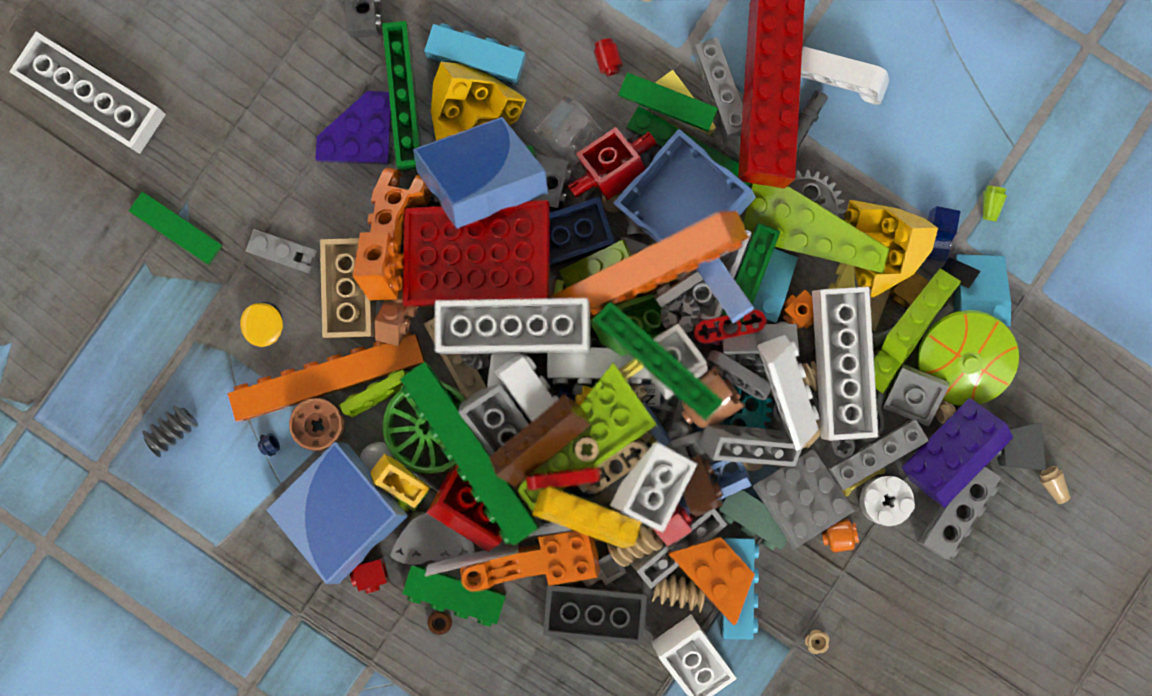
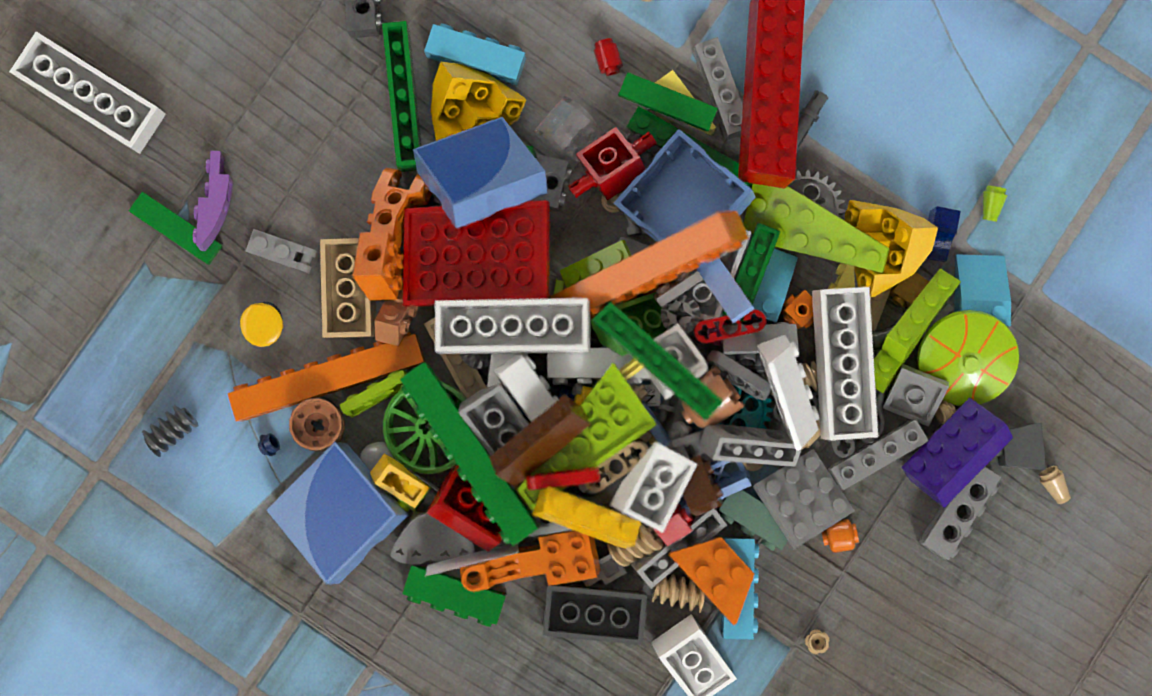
(212, 210): none -> medium lavender slope
(359, 132): dark purple plate -> none
(370, 575): red brick -> none
(437, 629): reddish brown plate -> none
(578, 232): dark blue brick -> none
(579, 447): tan bush -> none
(845, 73): white beam -> none
(846, 492): light yellow hinge -> none
(900, 503): white brick -> none
(961, 271): black sticker -> none

